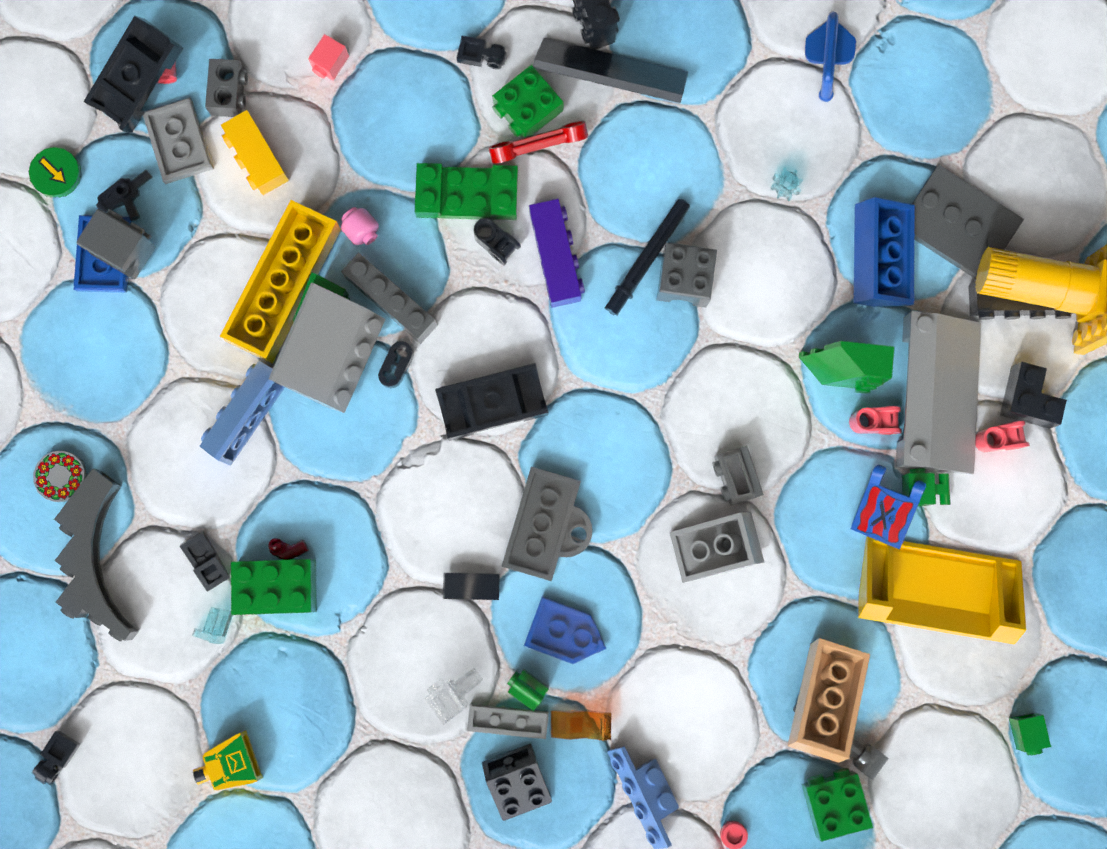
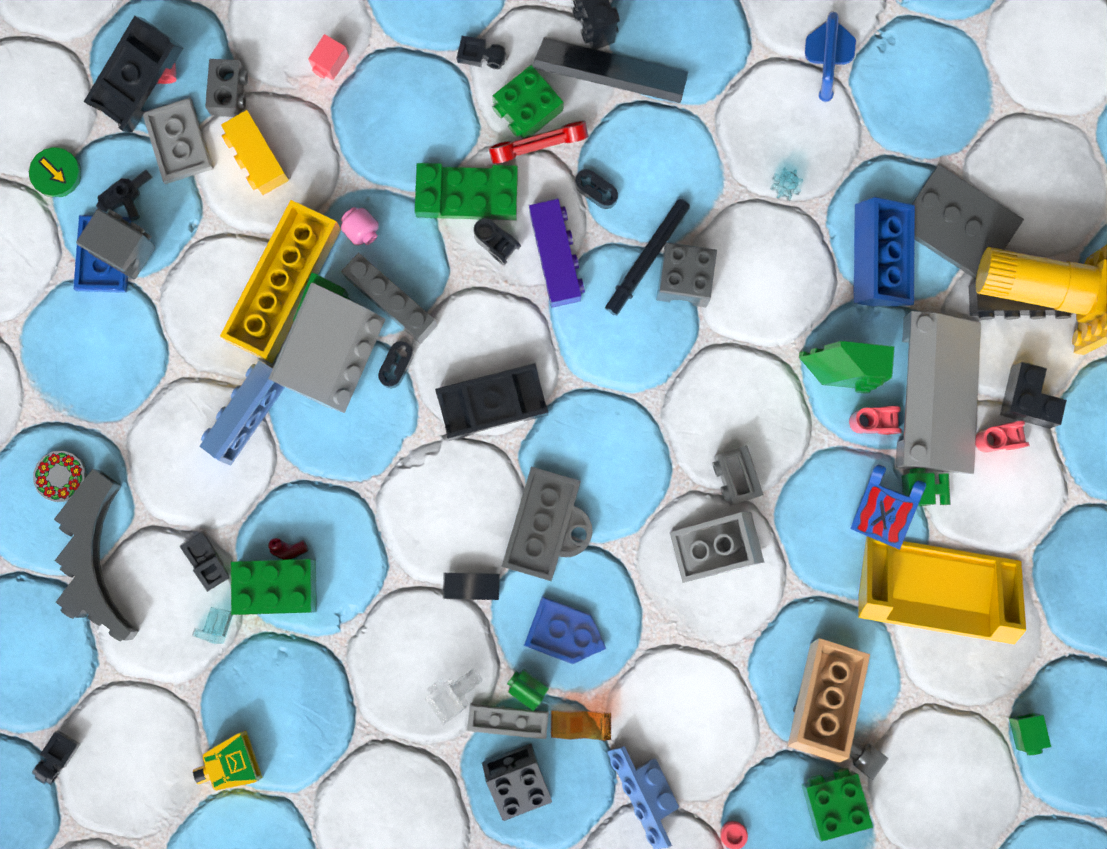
(599, 184): none -> black beam

